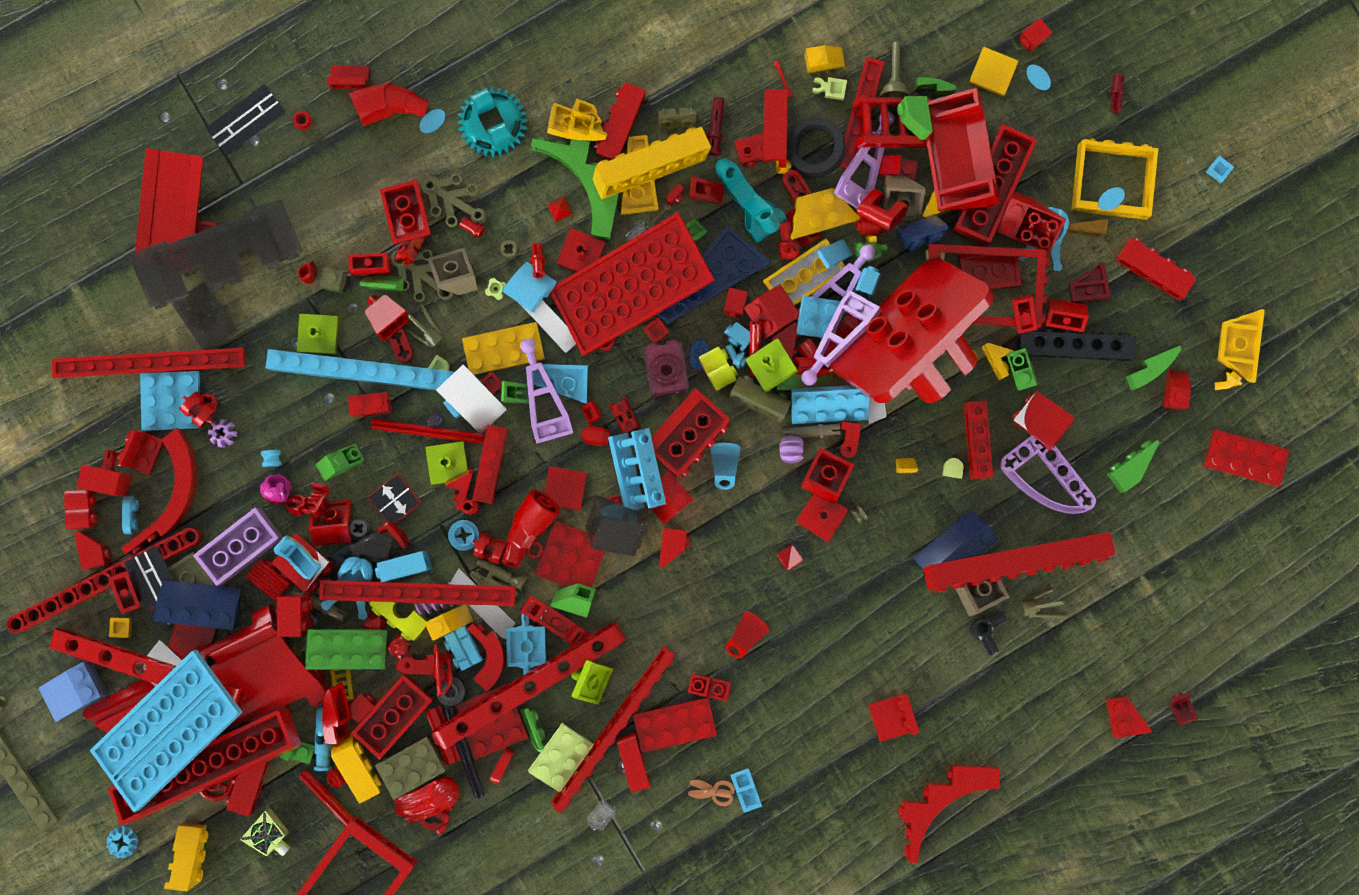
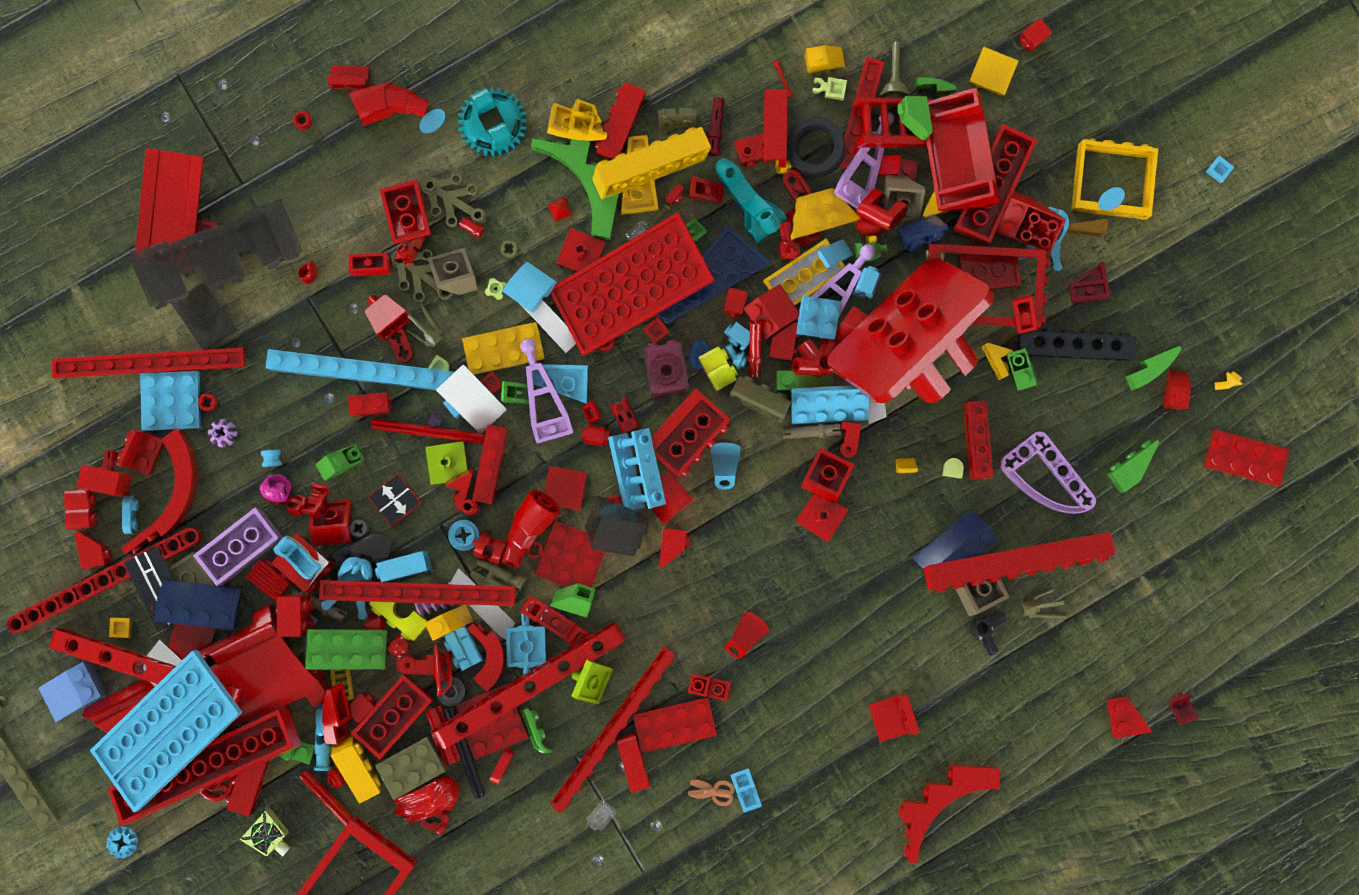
(124, 592): red slope -> none
(187, 857): yellow wedge -> none
(197, 409): red wheel -> none
(245, 119): black sticker -> none
(317, 334): lime tile -> none
(333, 280): olive brick -> none
(383, 282): bright green slope -> none
(396, 532): red piece -> none
(537, 261): red axle -> none
(560, 757): yellowish green plate -> none
(771, 365): lime tile -> none
(789, 557): red slope -> none
(791, 449): lavender piece -> none
(857, 307): lavender plate -> none
(859, 514): olive bush -> none
(1038, 77): medium azure sticker -> none
(1043, 420): red panel -> none
(1066, 315): red brick -> none
(1117, 93): dark red axle -> none
(1155, 269): red brick -> none
(1241, 344): yellow wing -> none

